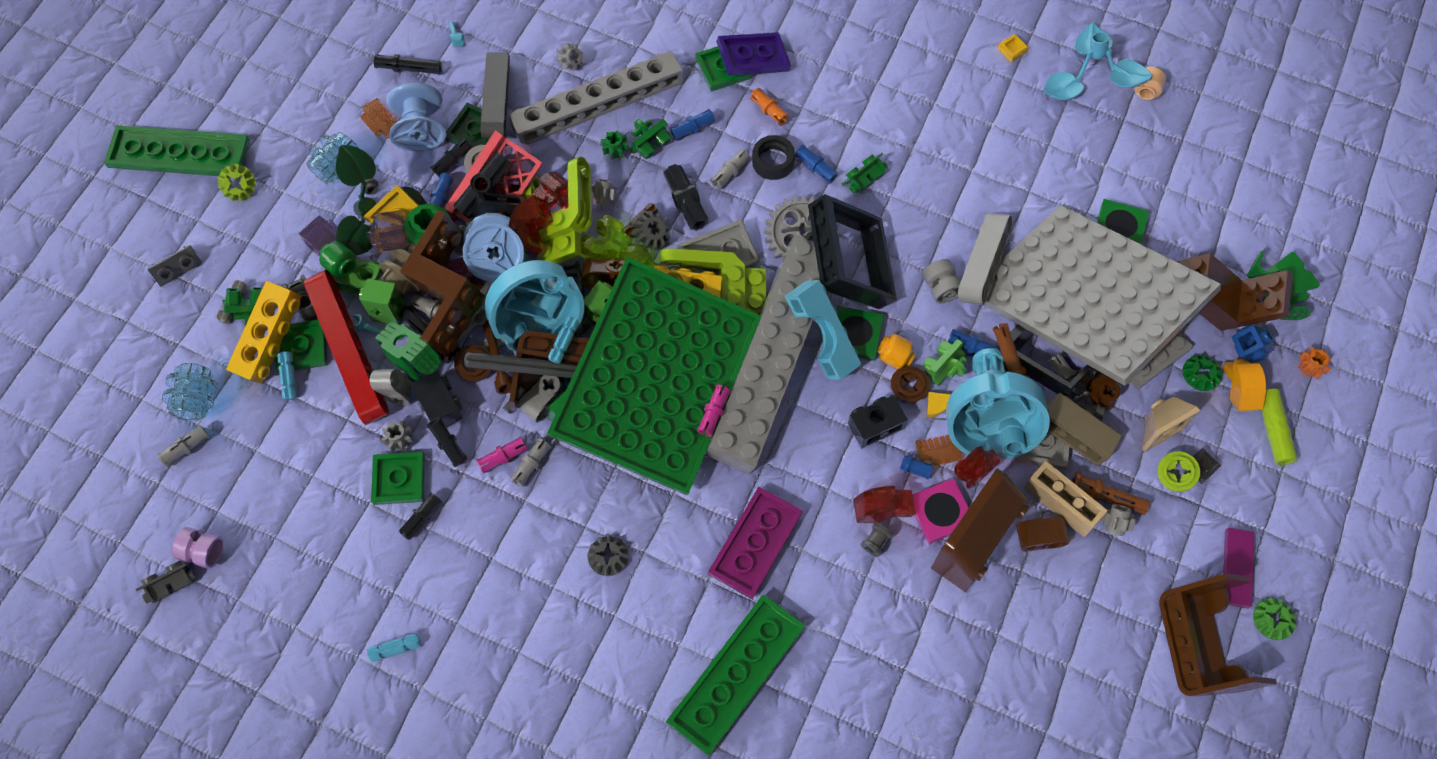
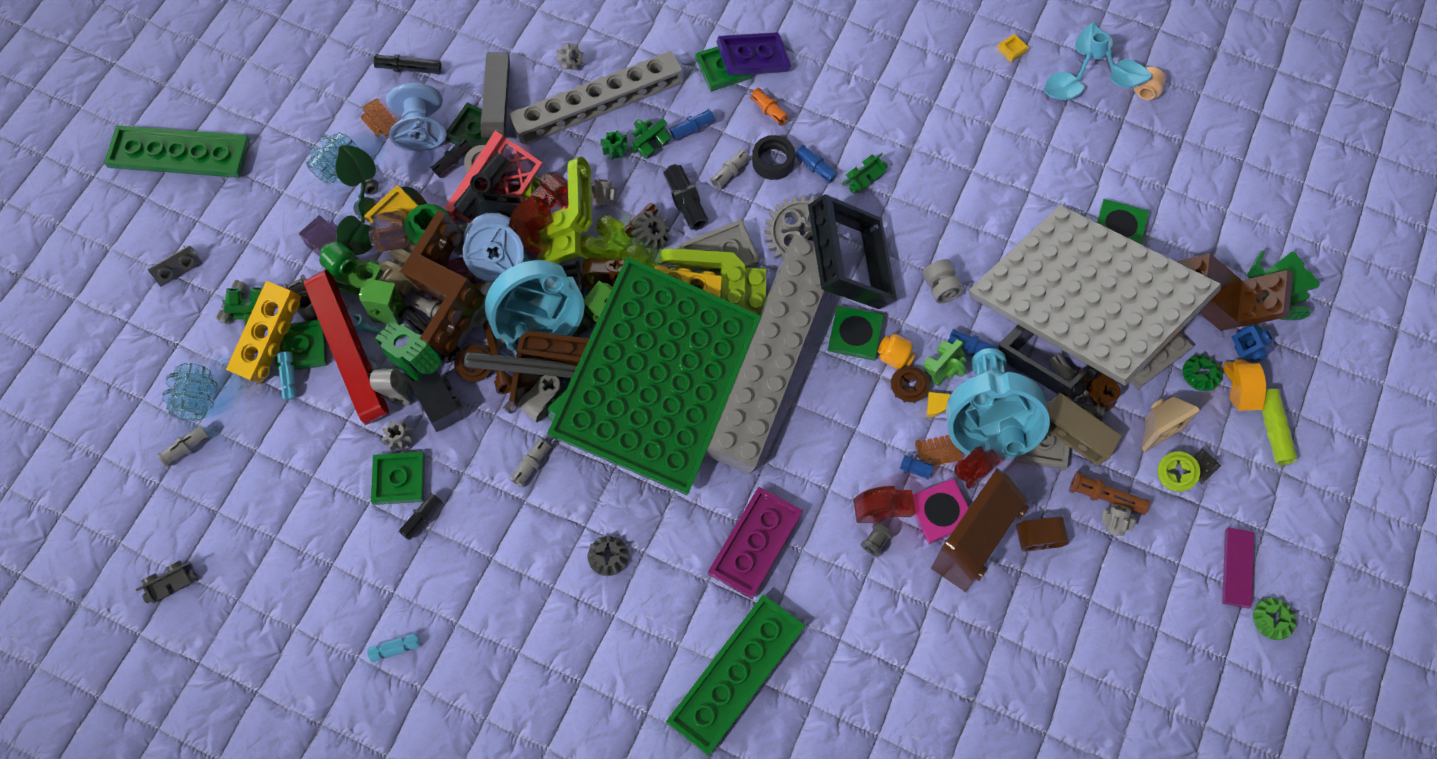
(198, 547): lavender wheel -> none
(247, 182): lime gear -> none
(440, 194): blue pin -> none
(446, 441): black pin -> none
(457, 38): medium azure hand -> none
(502, 454): dark pink pin -> none
(563, 340): medium azure axle -> none
(714, 410): dark pink pin -> none
(837, 354): medium azure arch -> none
(869, 432): black brick -> none
(985, 258): light grey beam -> none
(1008, 349): dark orange pin -> none
(1065, 499): tan brick -> none
(1195, 641): reddish brown windscreen -> none
(1314, 363): orange gear -> none

